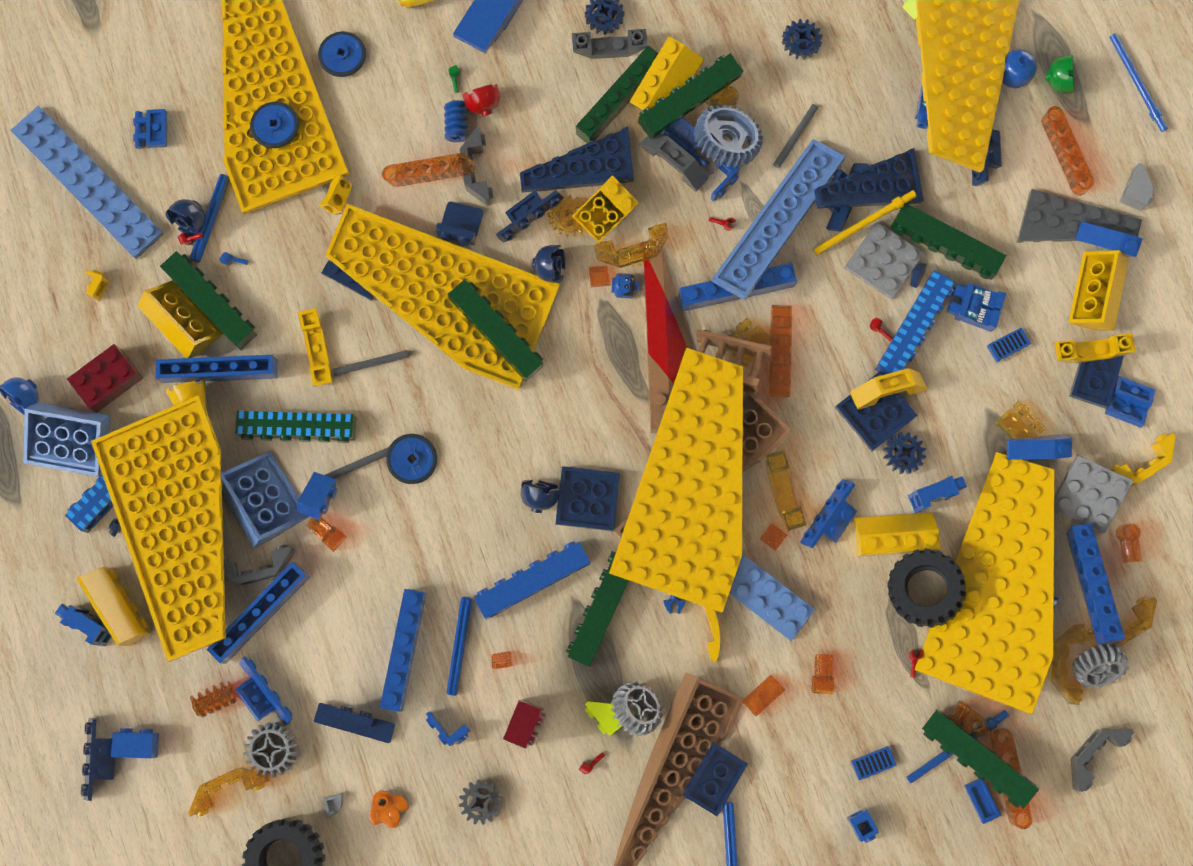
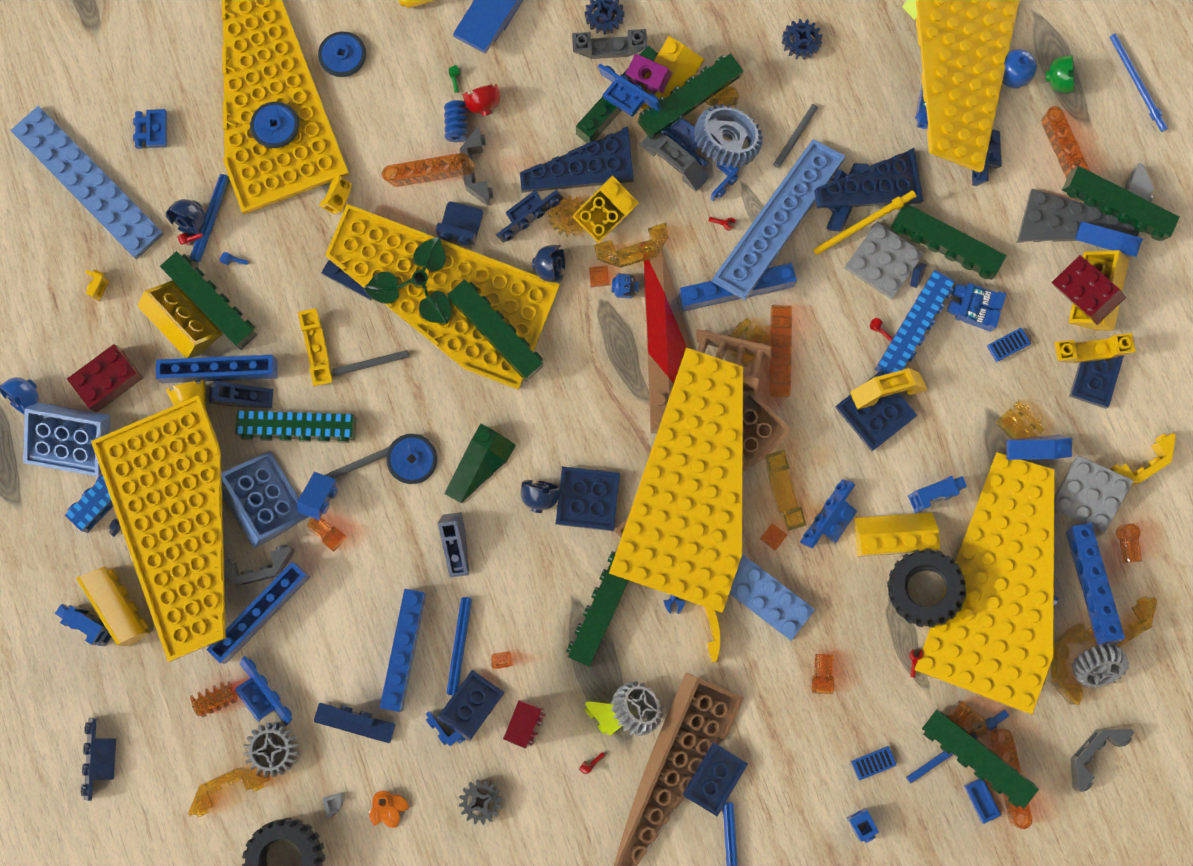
(135, 744): blue brick -> none
(240, 395): none -> dark blue slope
(430, 256): none -> dark green plant
(454, 544): none -> dark blue slope
(470, 705): none -> dark blue tile
(481, 459): none -> dark green wedge
(531, 581): blue brick -> none
(625, 94): none -> blue bracket
(640, 66): none -> magenta brick
(763, 695): clear orange slope -> none
(908, 459): dark blue gear -> none
(1088, 289): none -> dark red brick
(1120, 203): none -> dark green brick
(1130, 402): blue slope -> none

